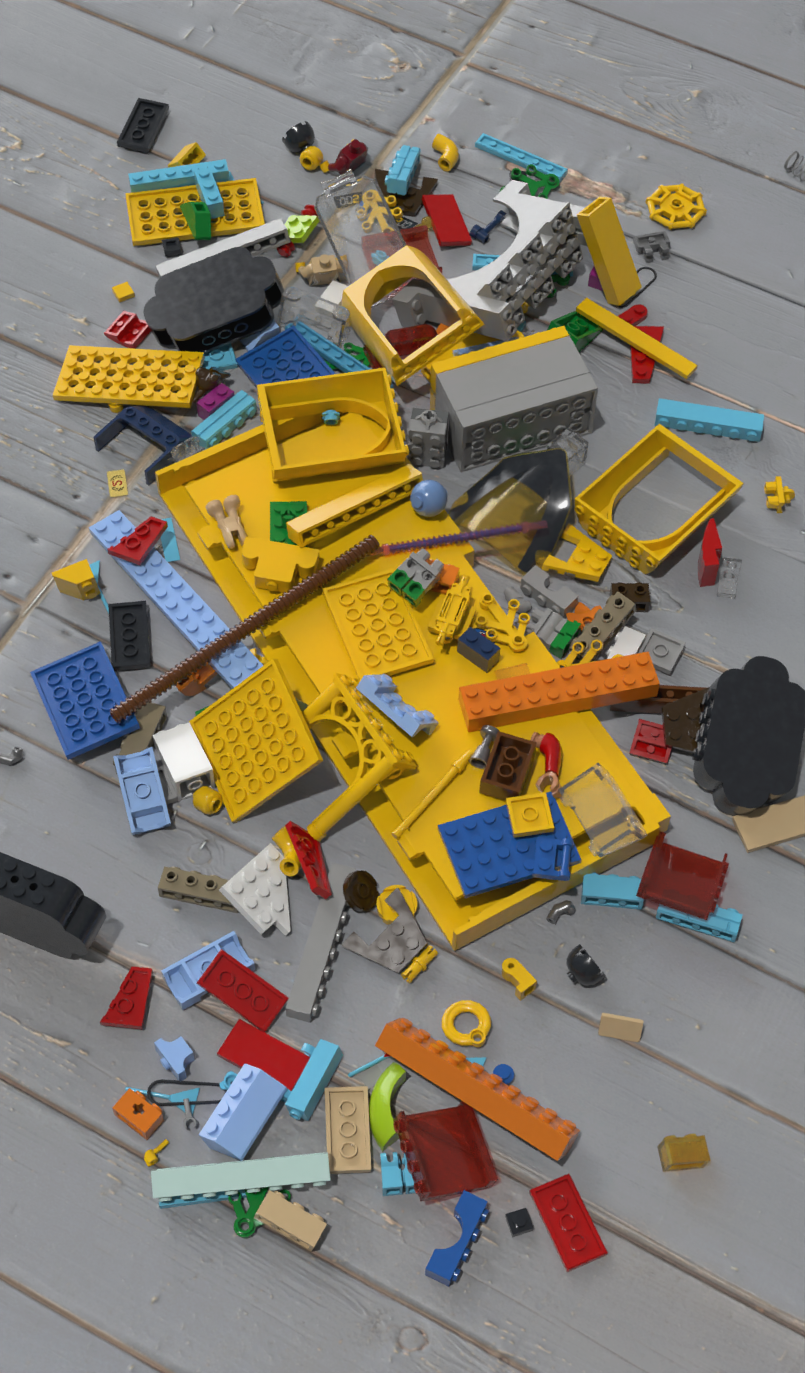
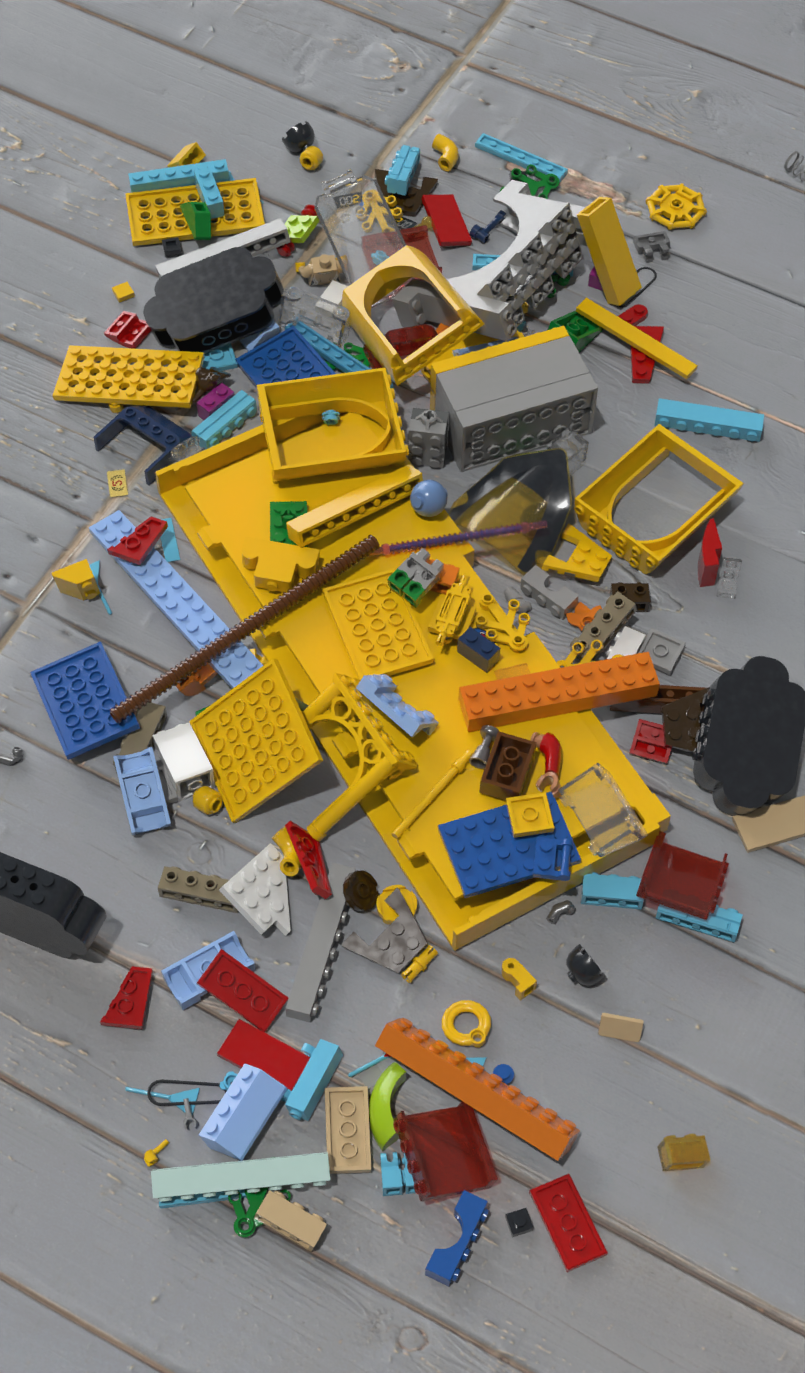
(129, 635): black plate -> none
(143, 125): black plate -> none
(143, 1124): orange brick -> none
(175, 1056): light blue brick -> none
(230, 525): tan piece -> none
(349, 157): dark red torso -> none
(553, 631): hips -> none
(781, 494): yellow hips -> none

